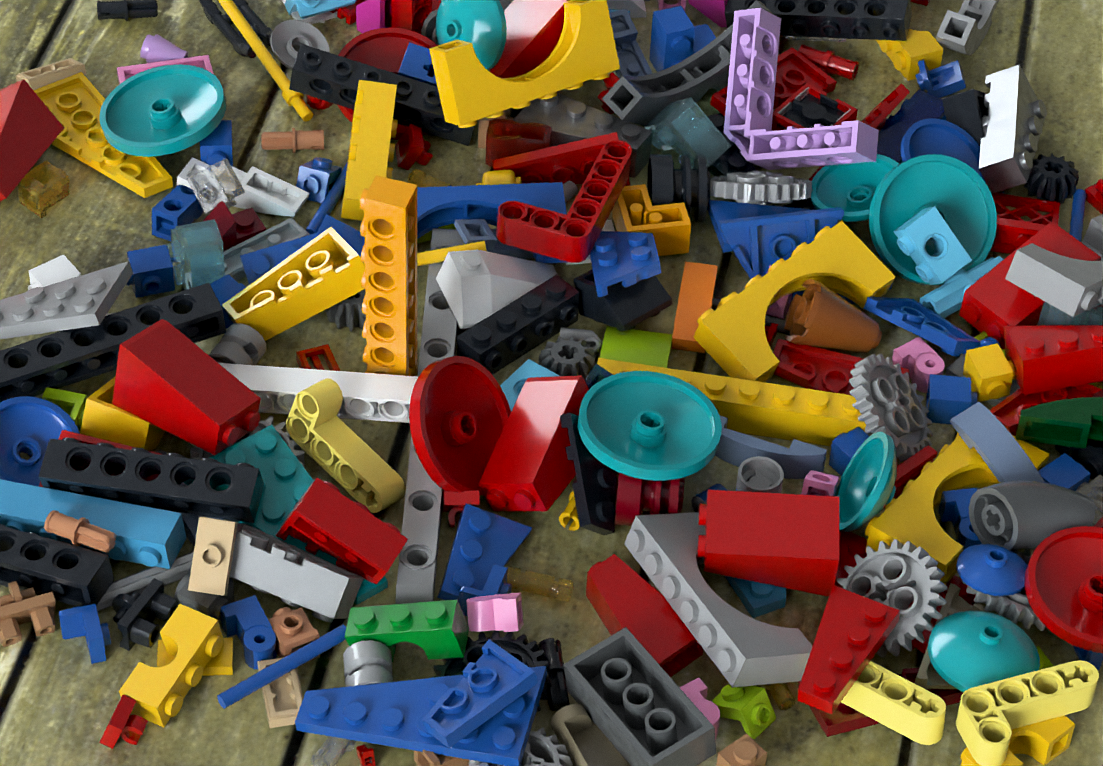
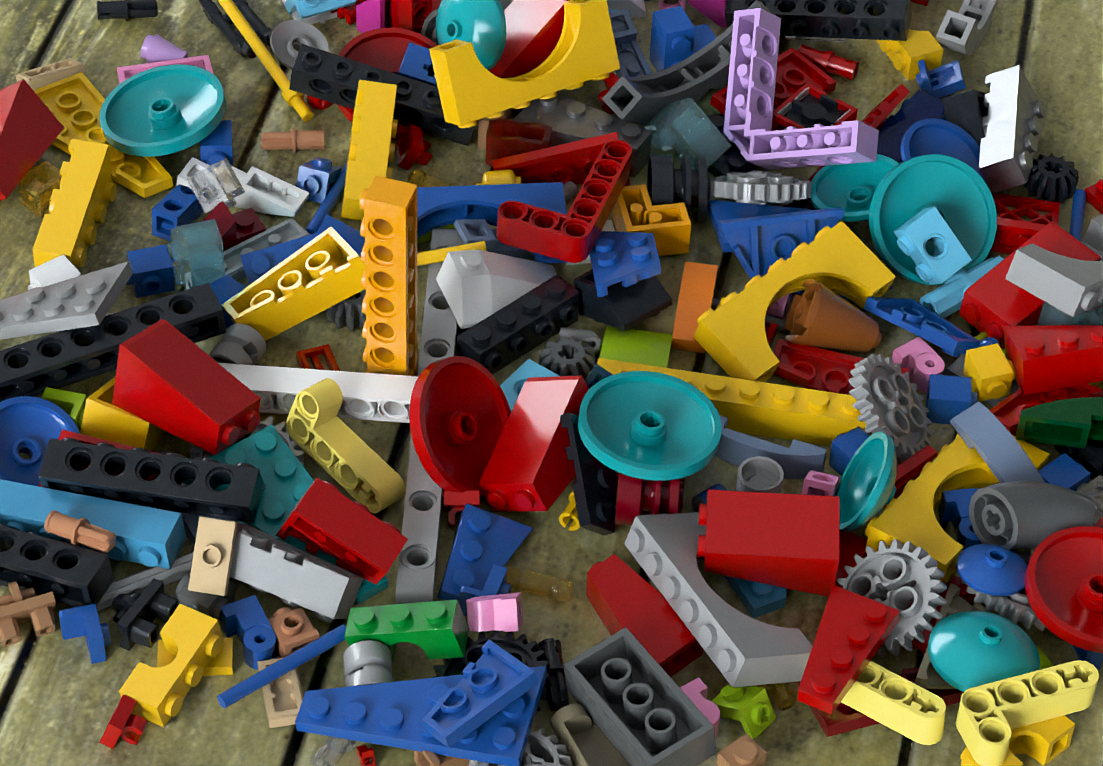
(77, 205): none -> yellow wedge

